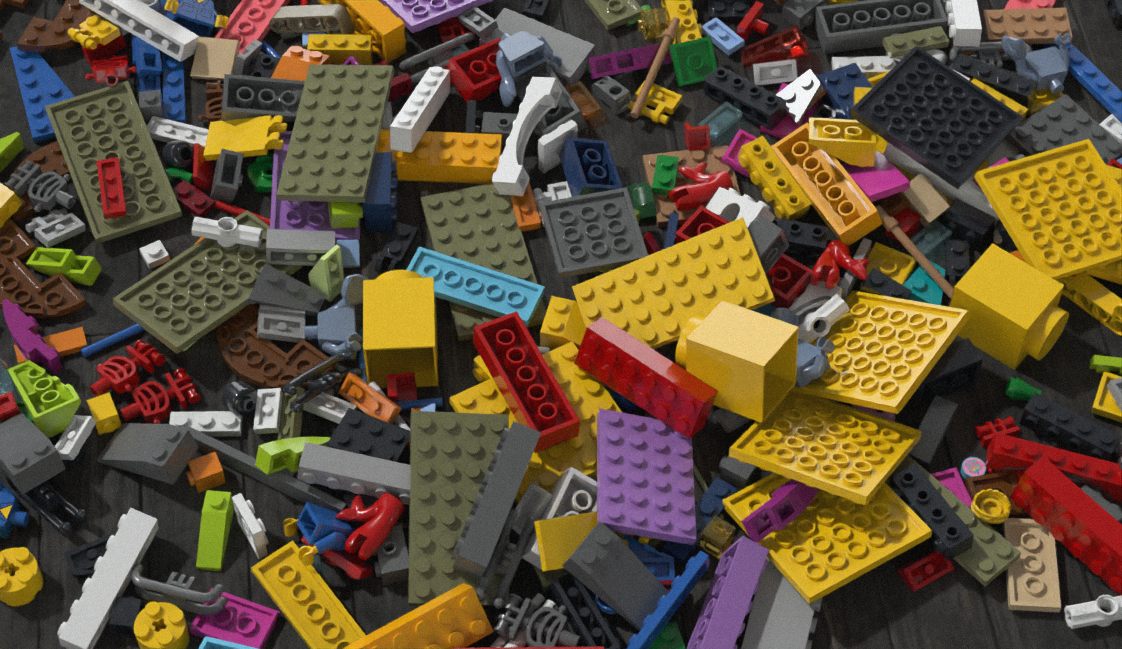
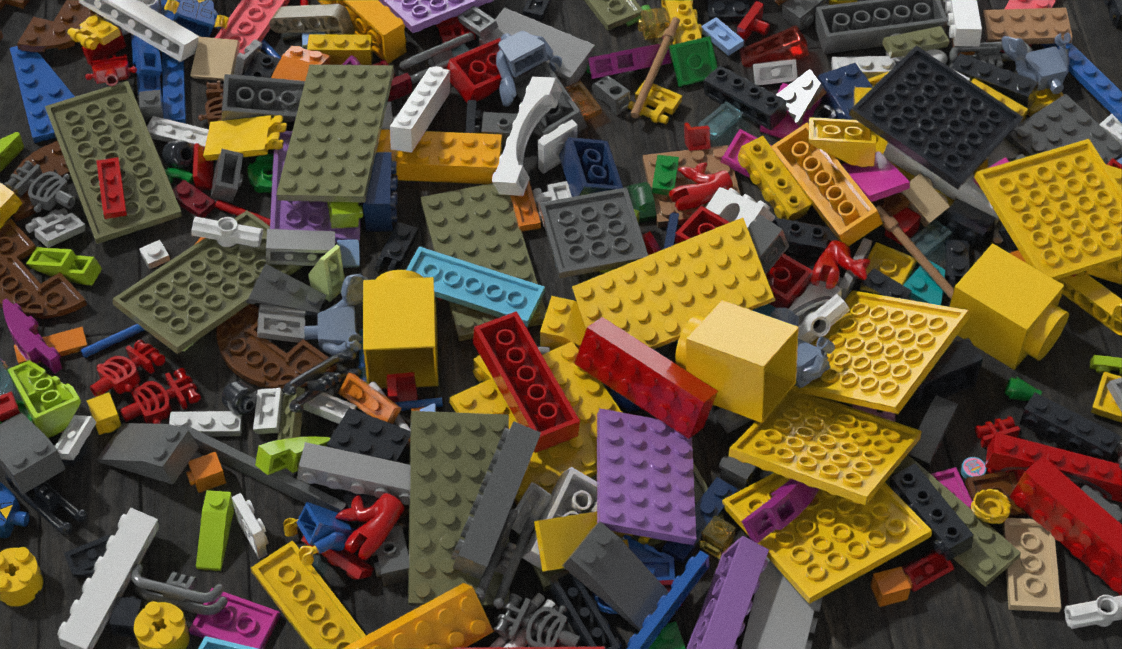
(891, 586): none -> orange brick

